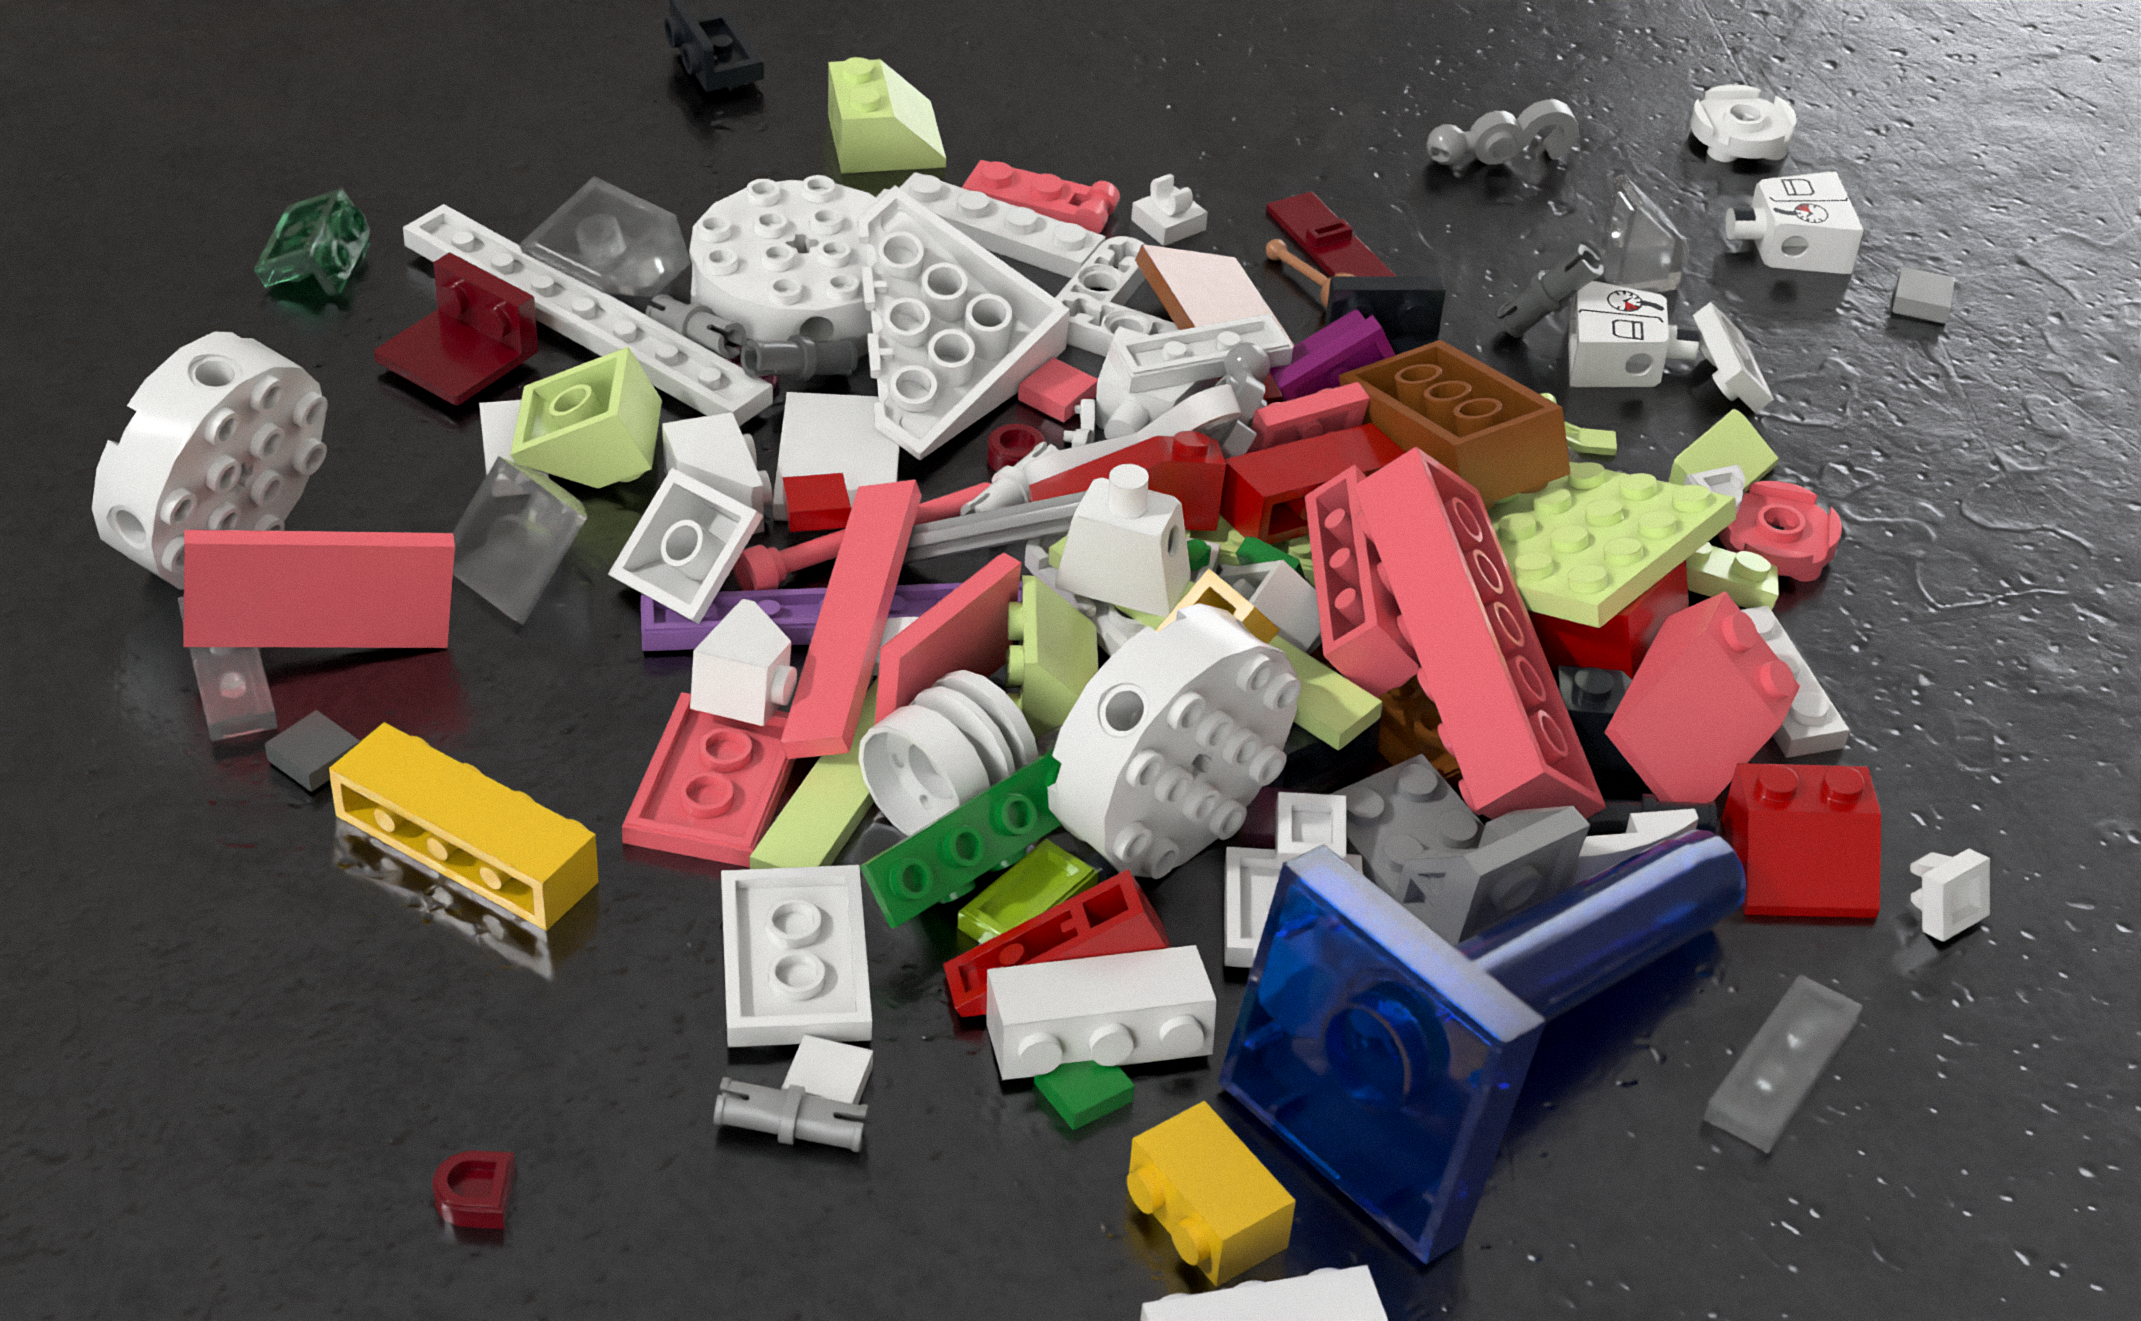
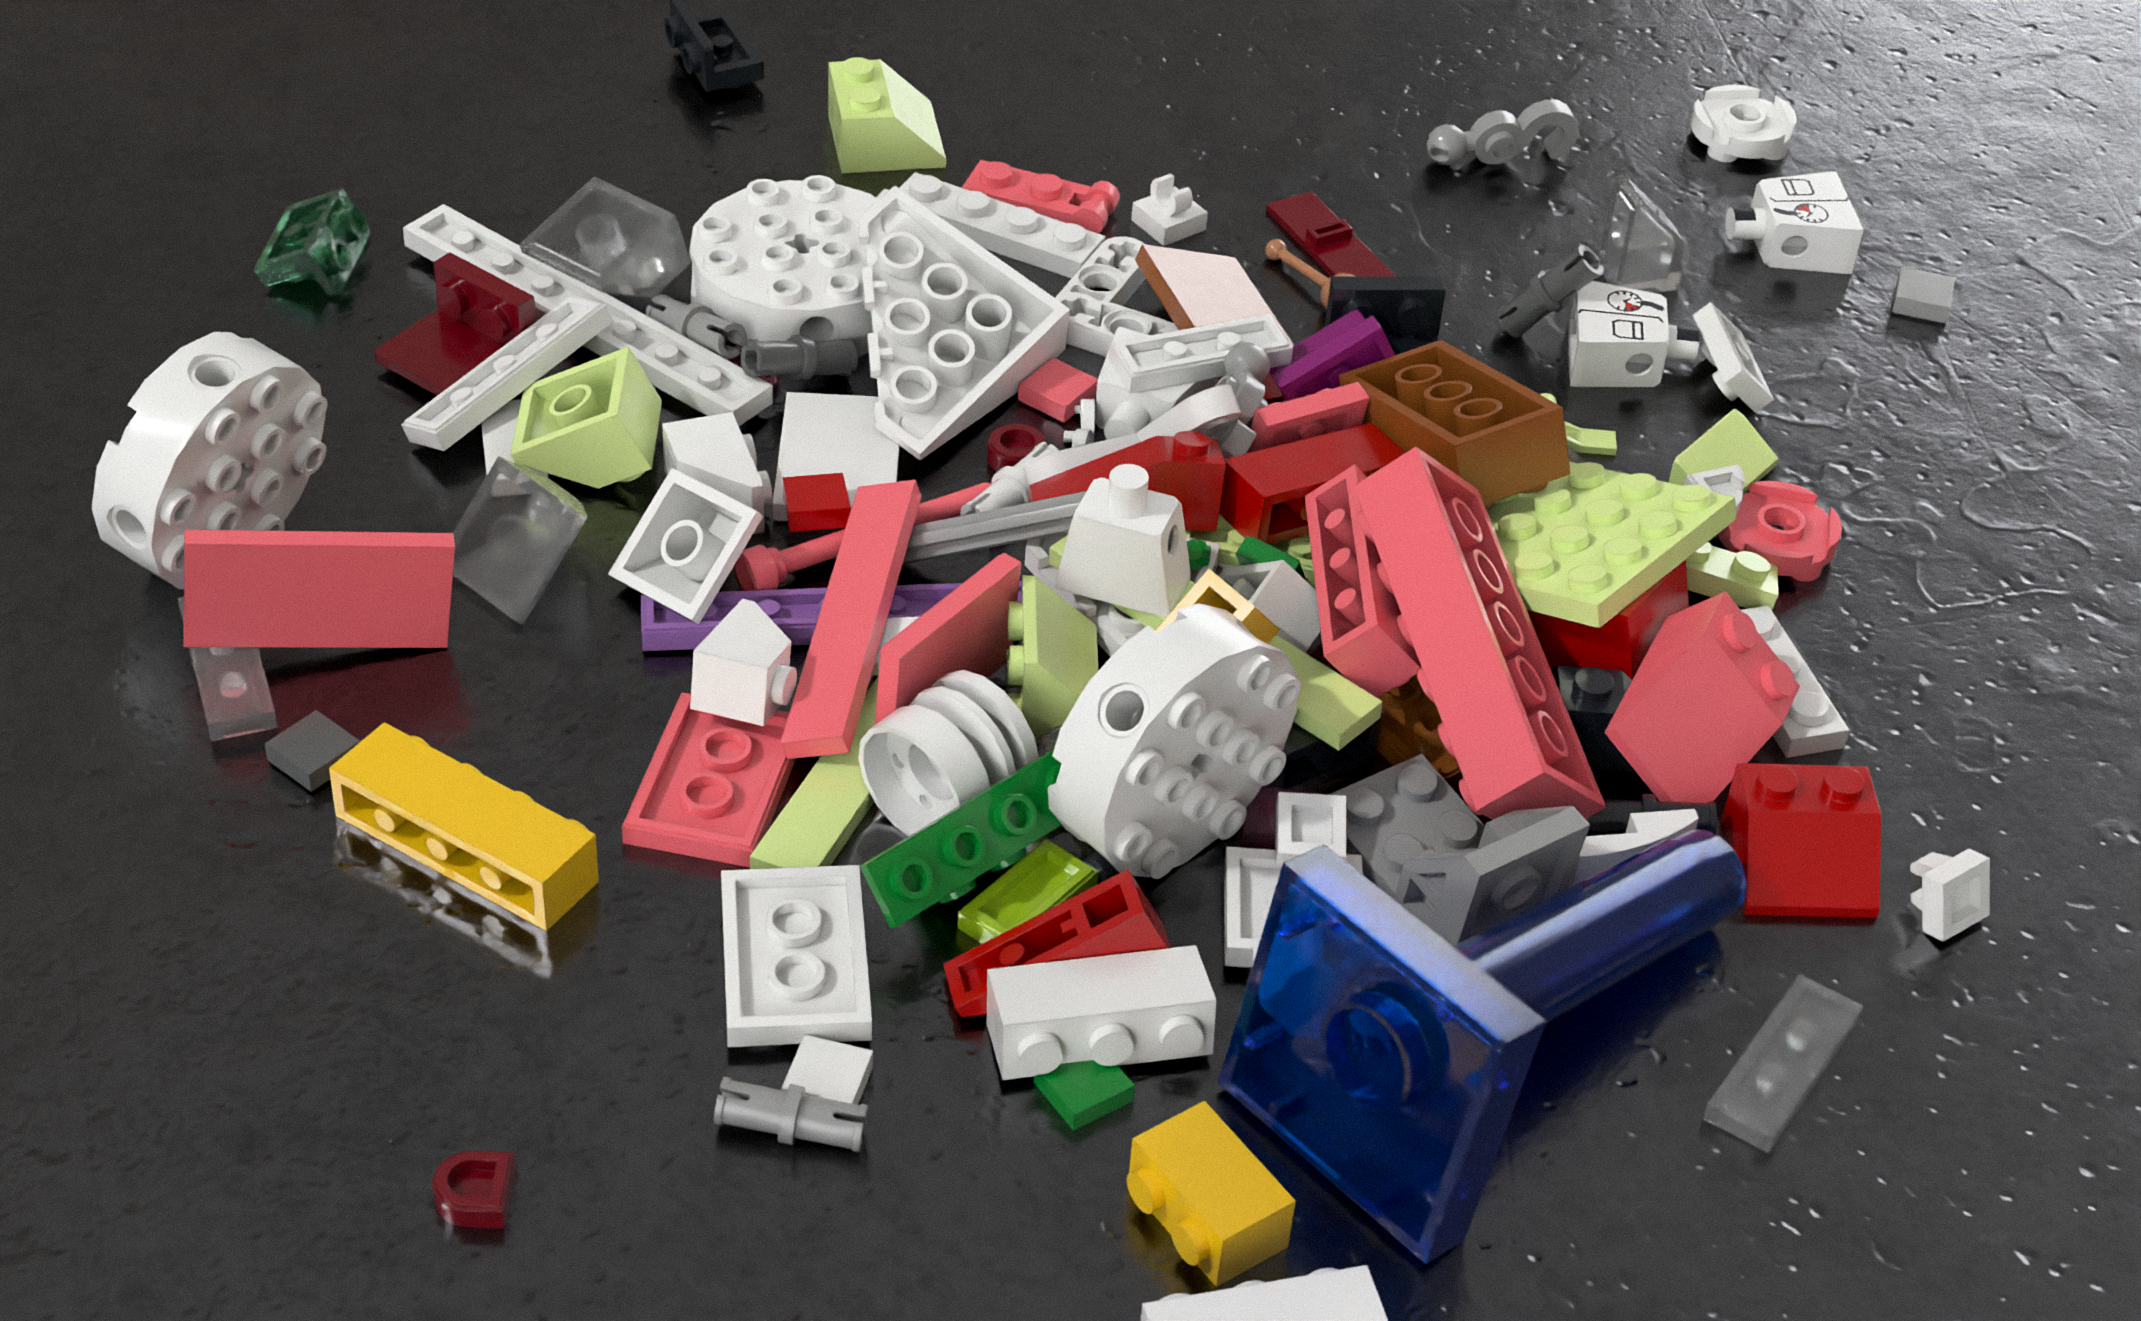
(506, 373): none -> white tile

